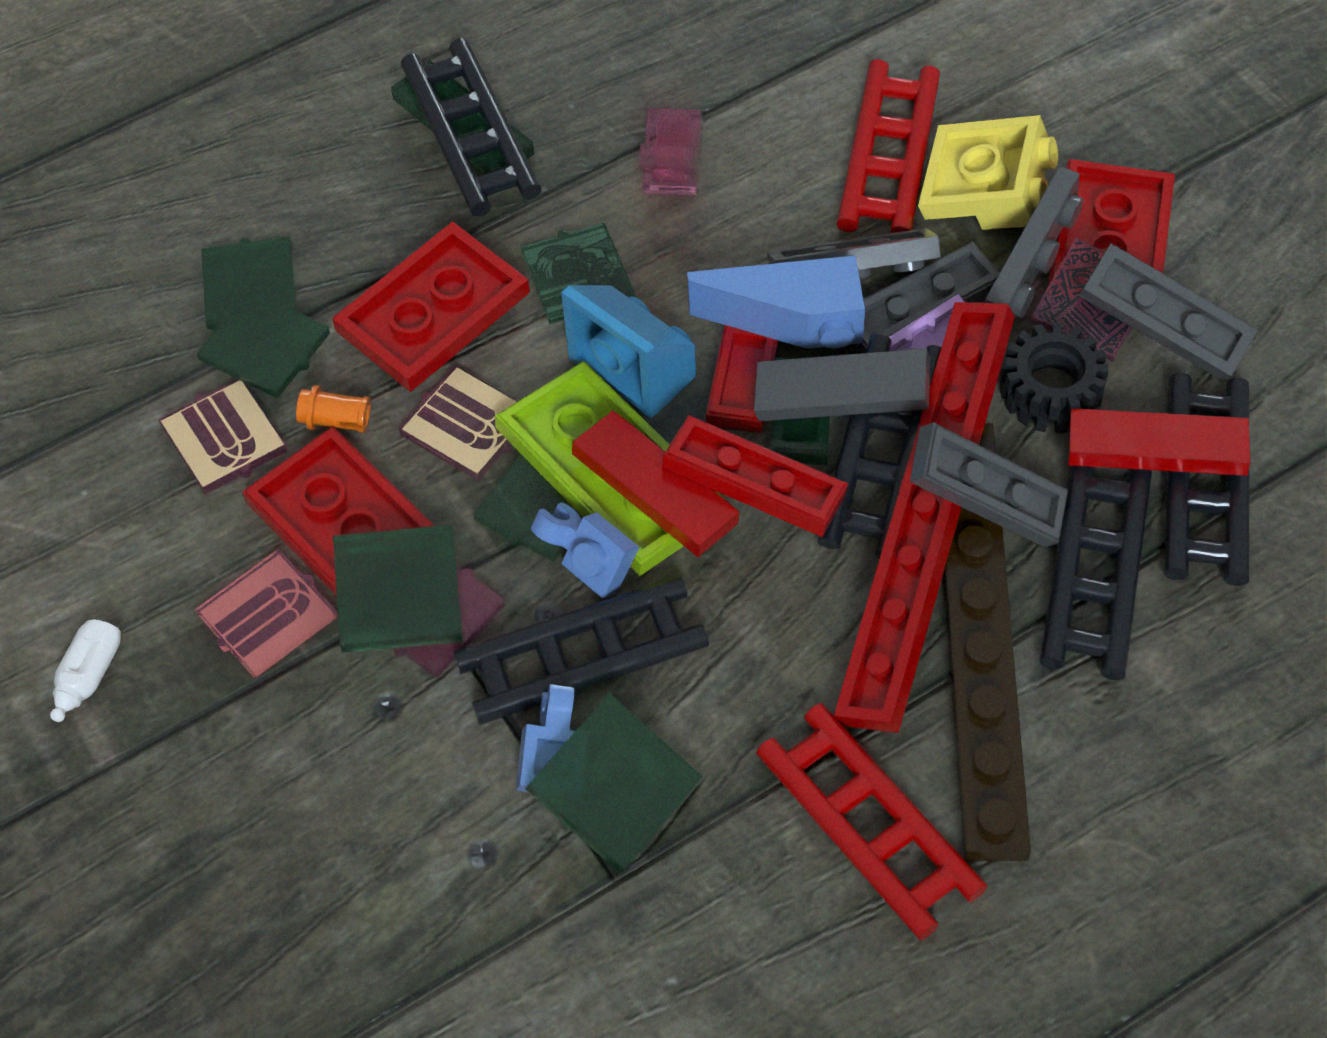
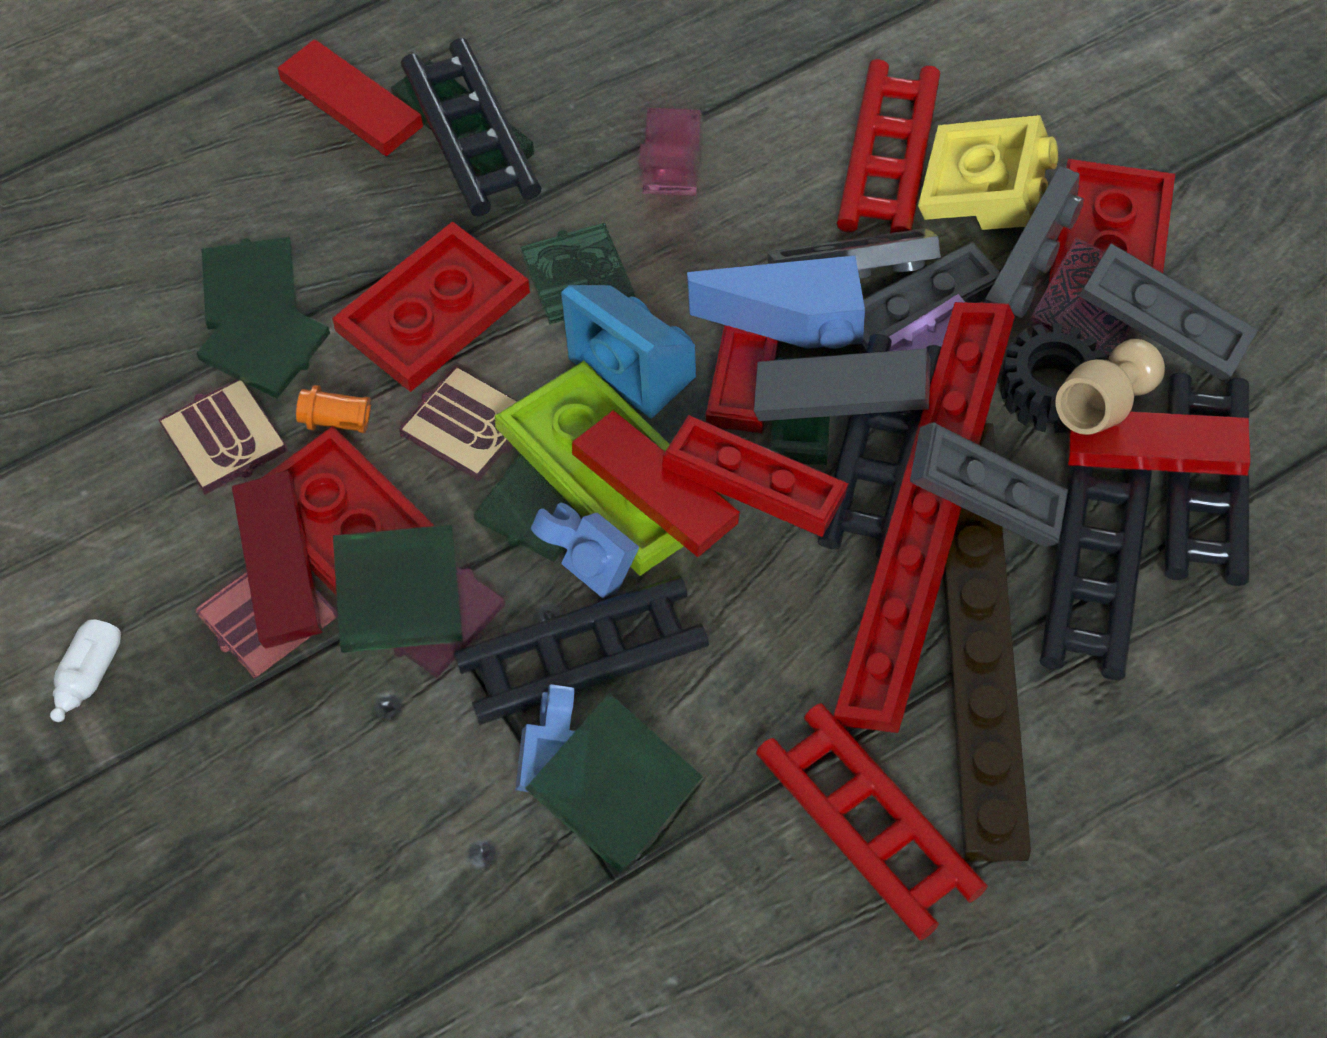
(276, 560): none -> dark red tile
(350, 97): none -> red tile
(1103, 391): none -> tan piece

